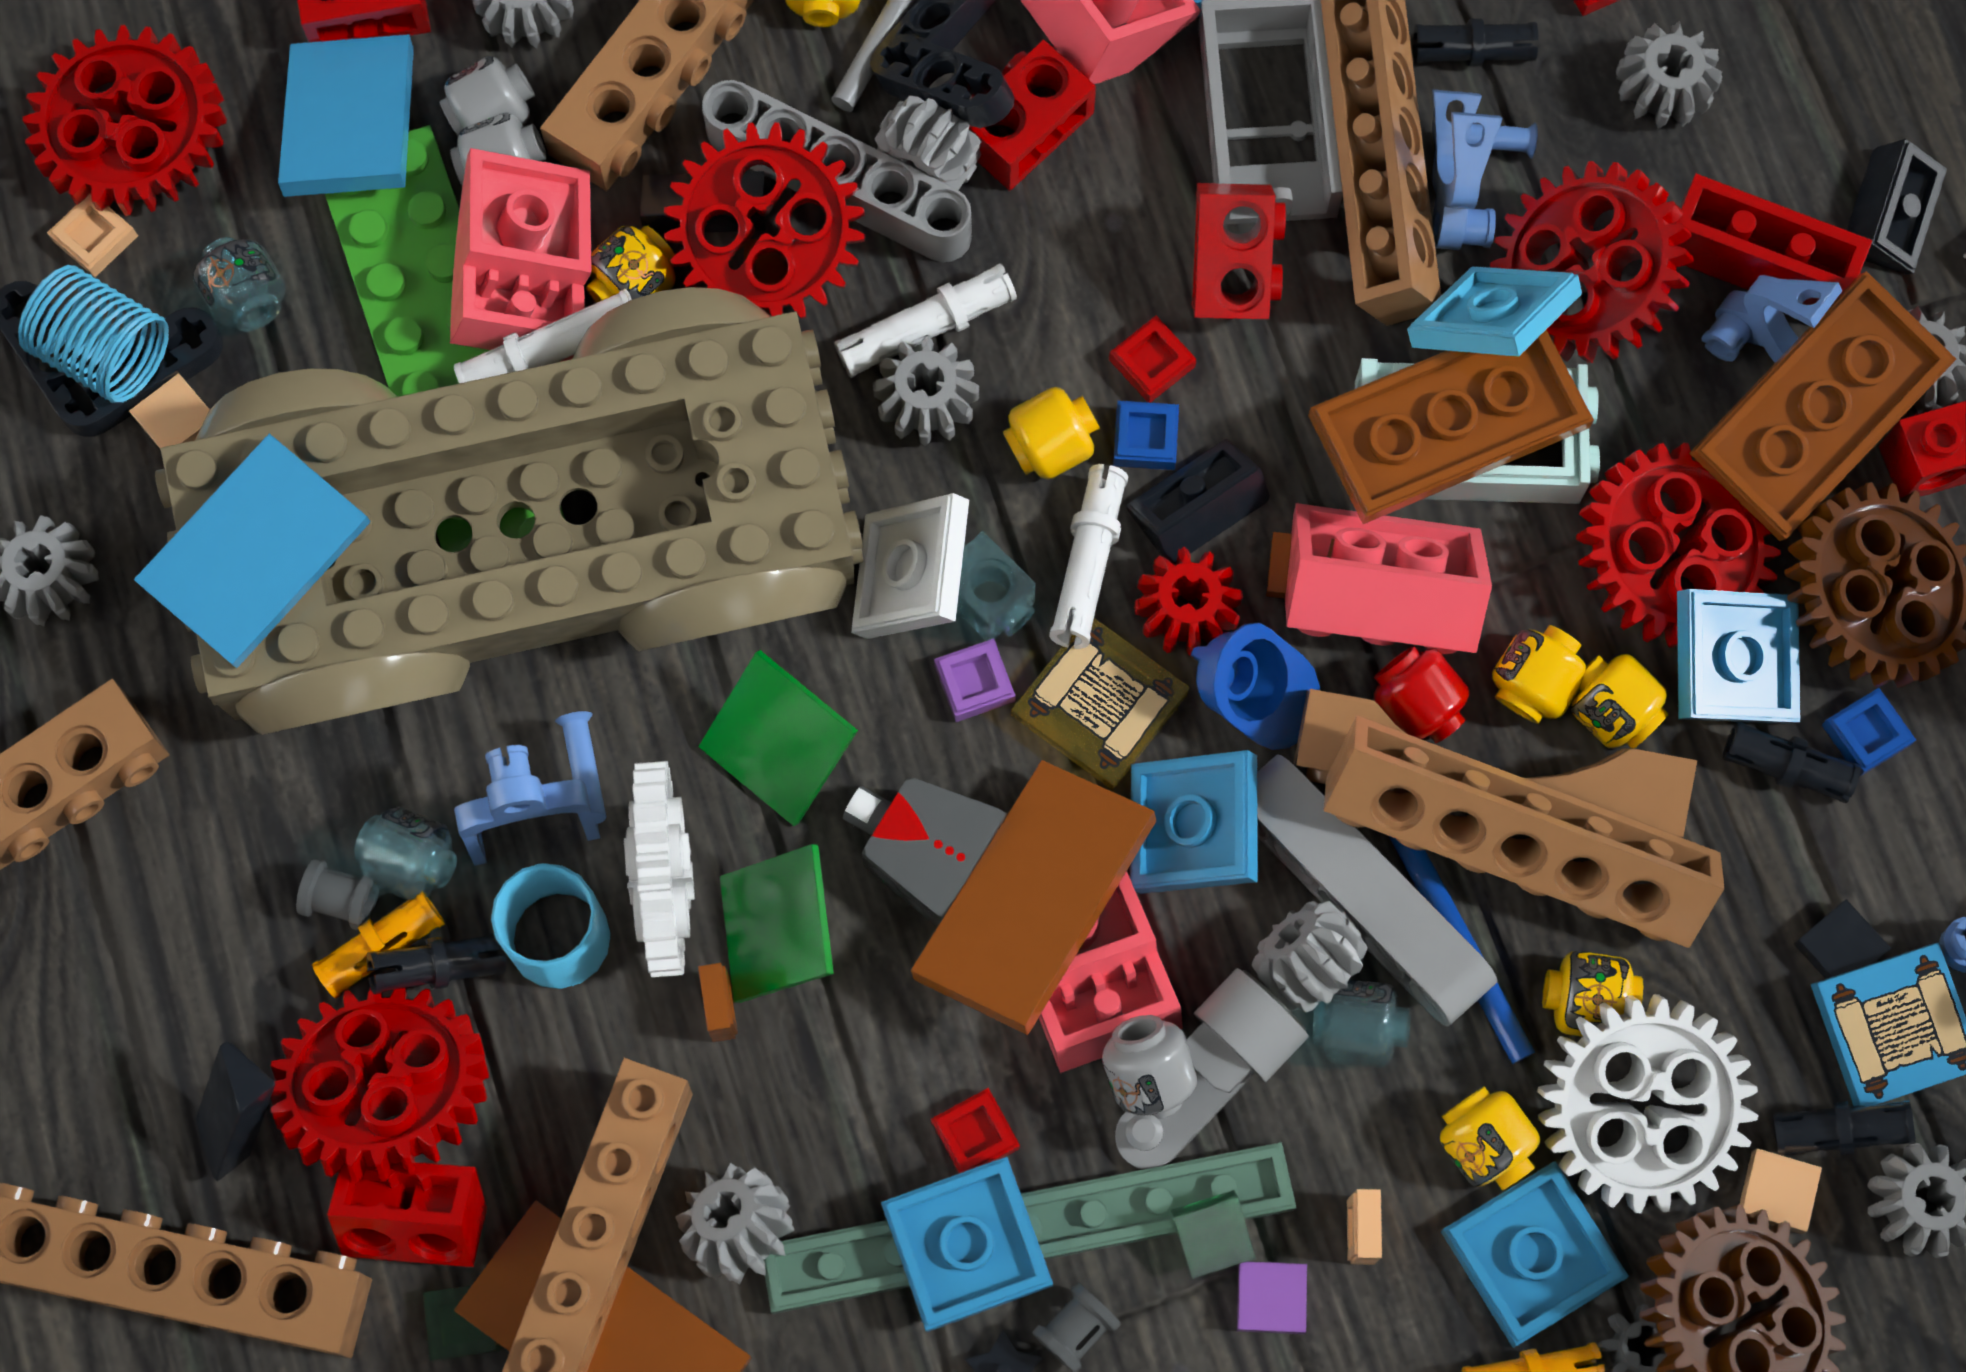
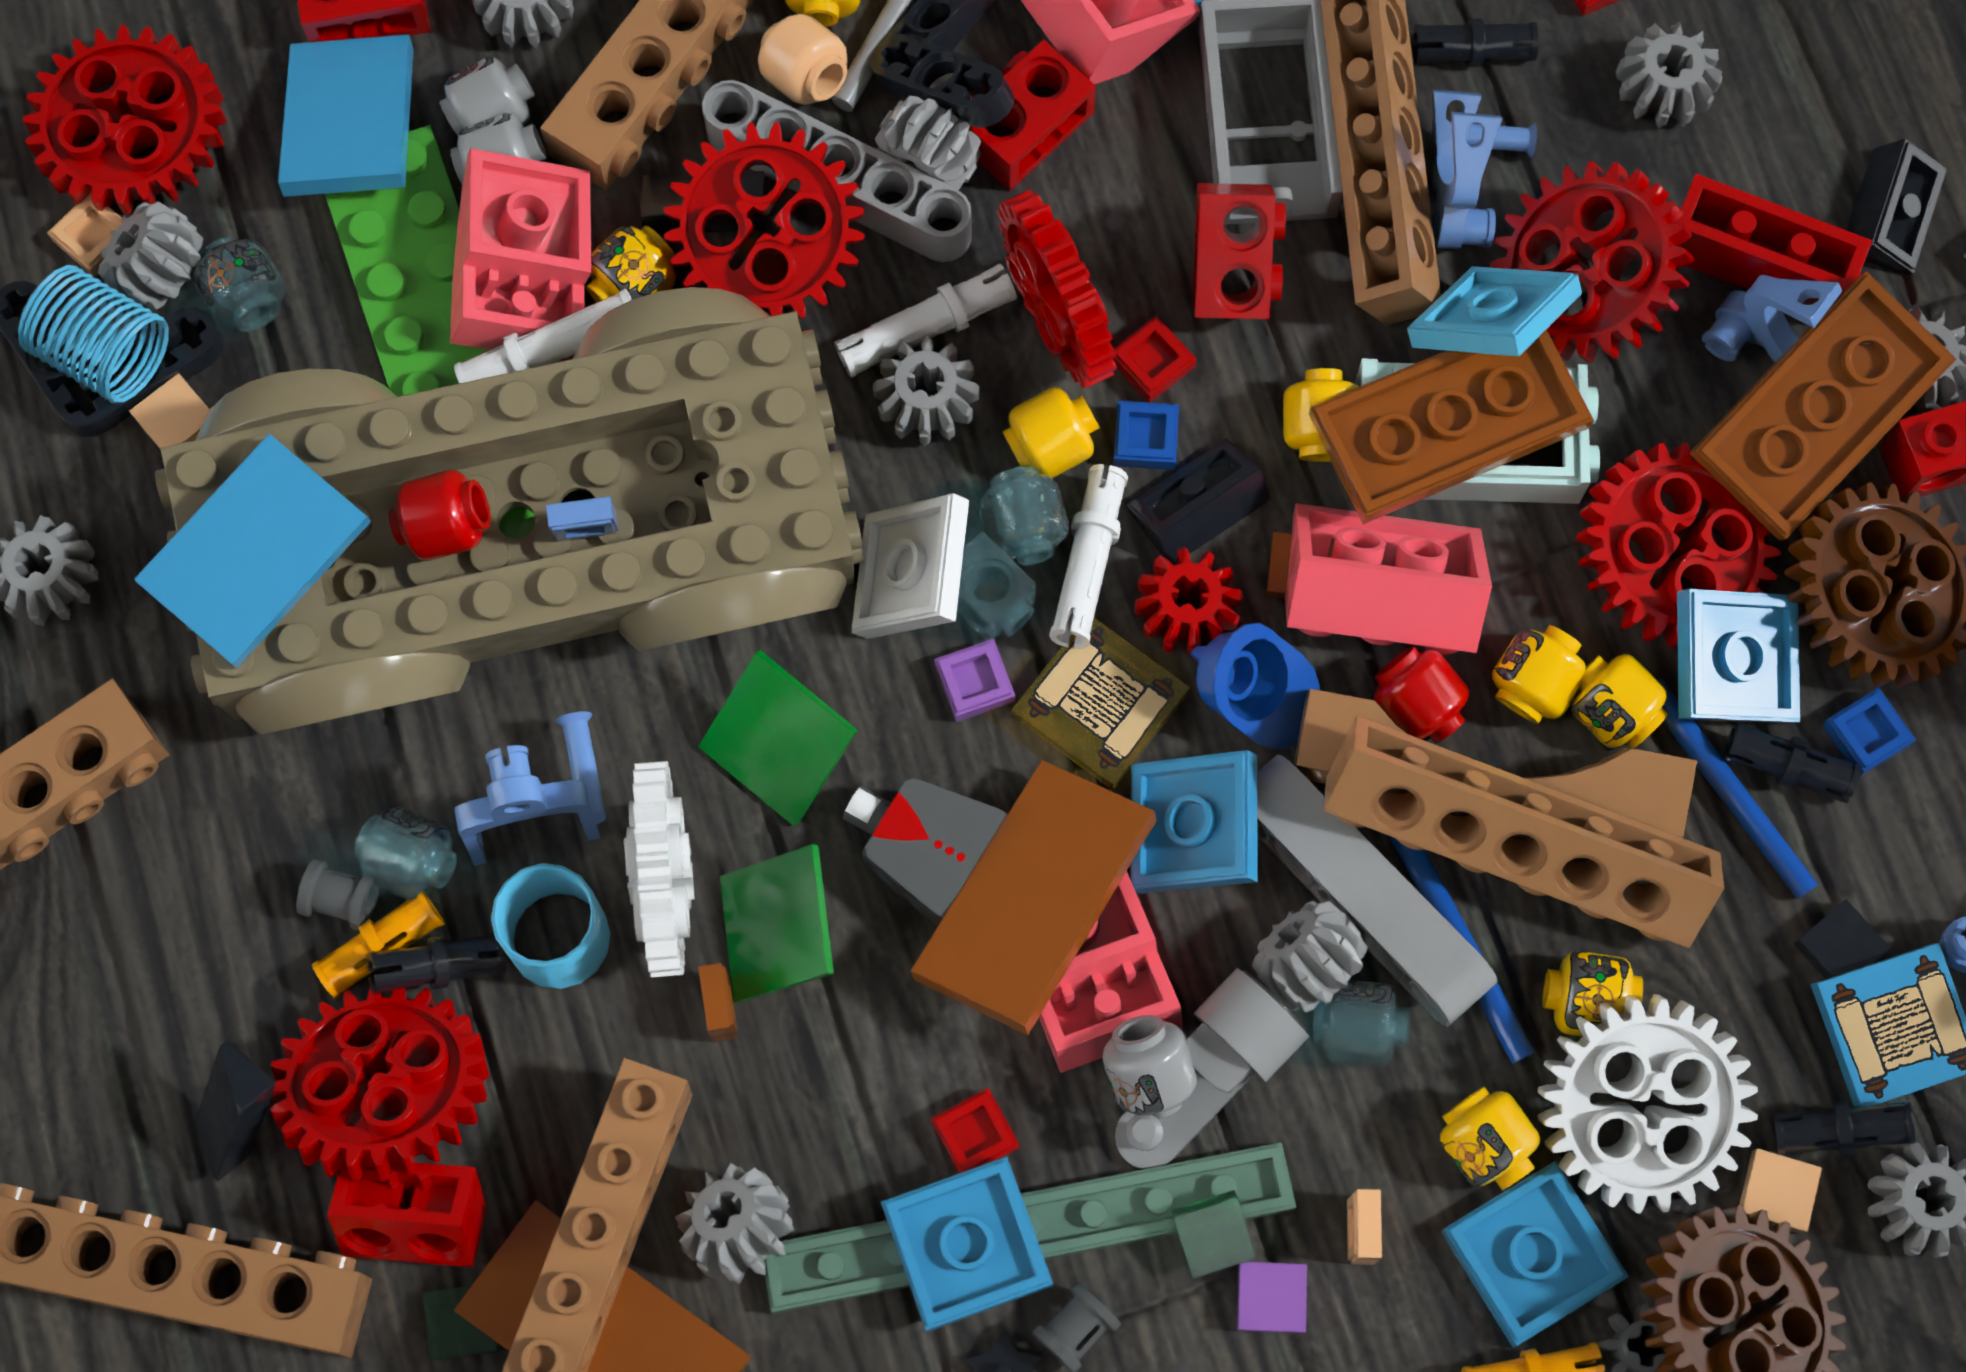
(151, 254): none -> light grey gear
(439, 515): none -> red head
(582, 518): none -> medium blue tile
(803, 59): none -> light nougat head
(1025, 514): none -> clear light blue head
(1057, 289): none -> red gear
(1298, 398): none -> yellow head
(1738, 800): none -> blue bar

